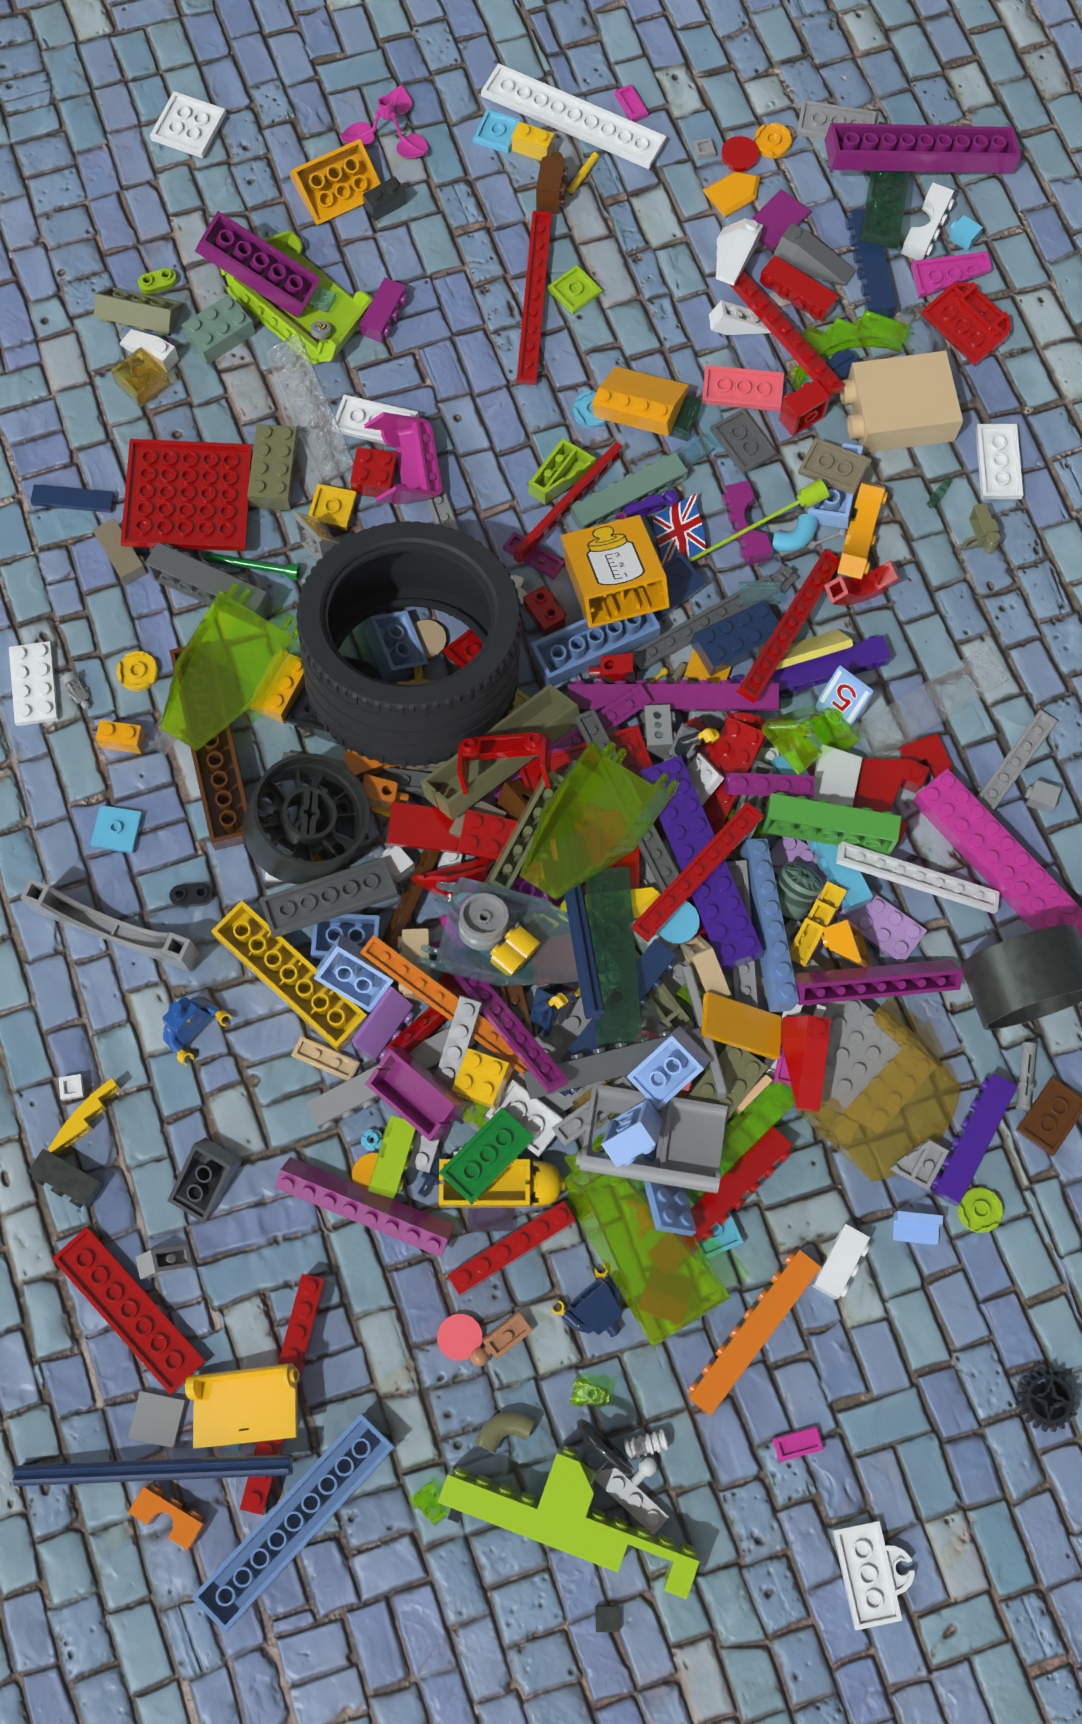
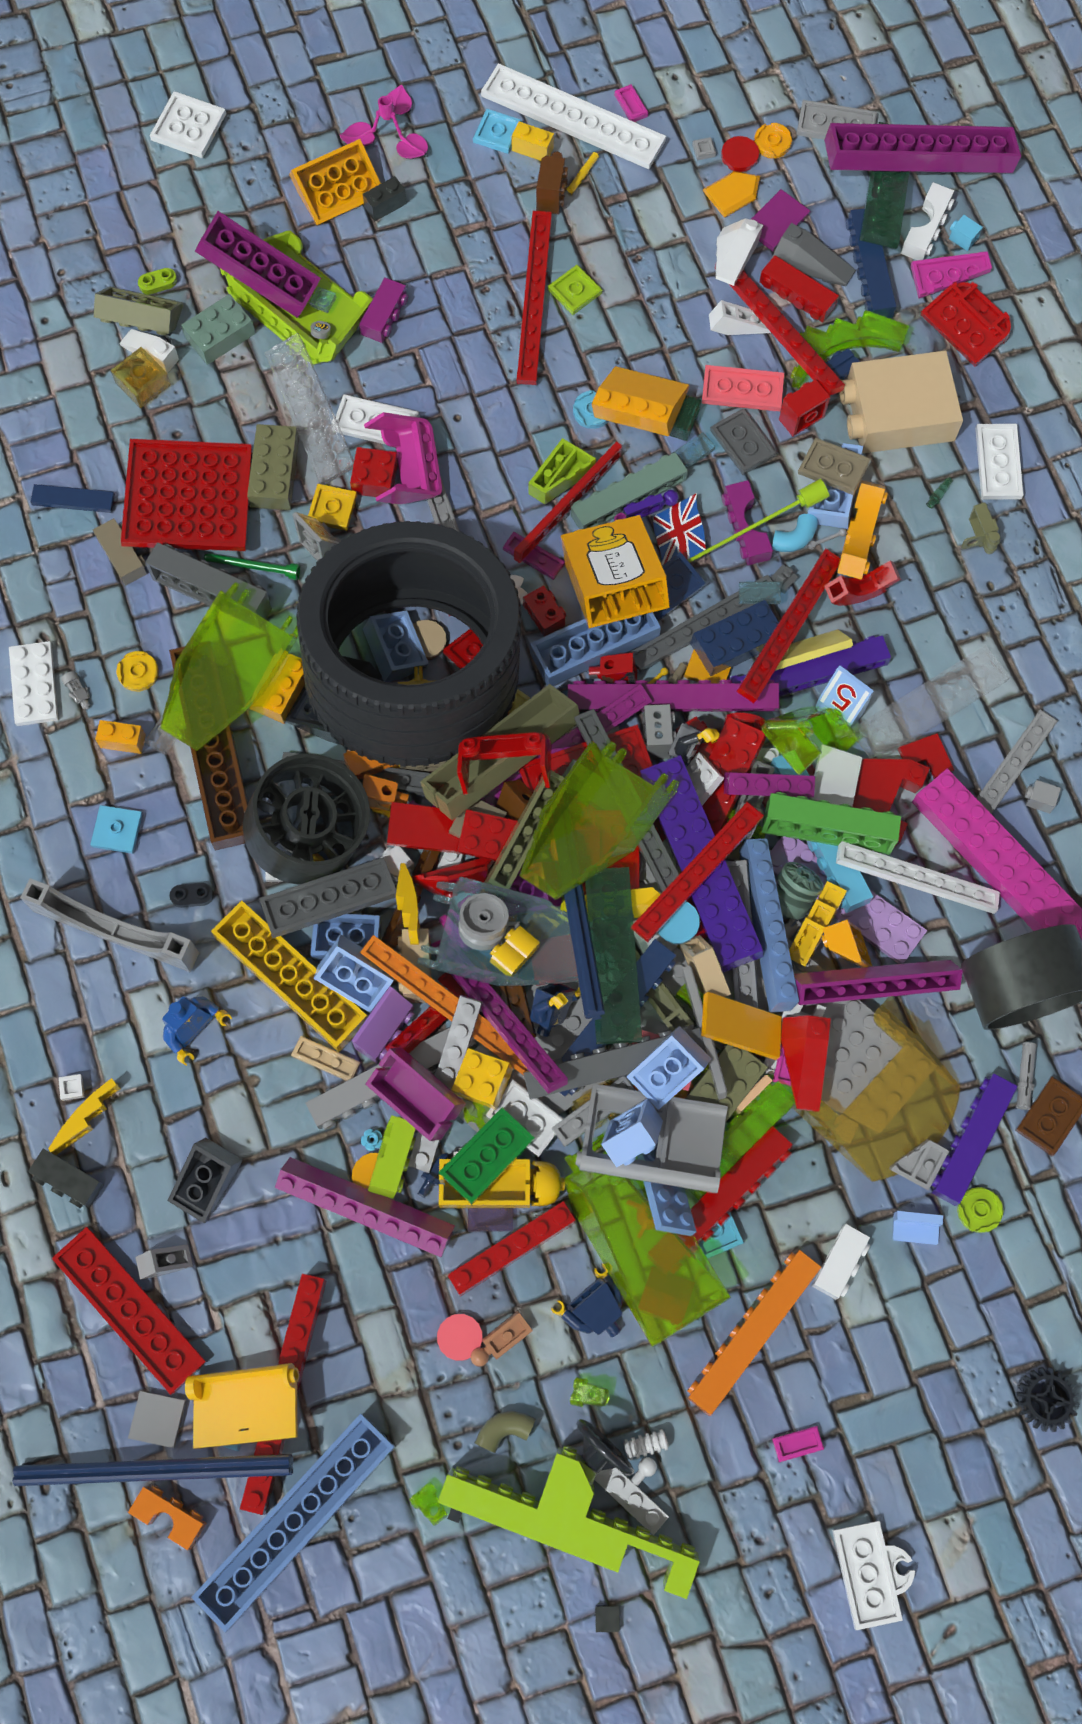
(407, 902): none -> yellow slope

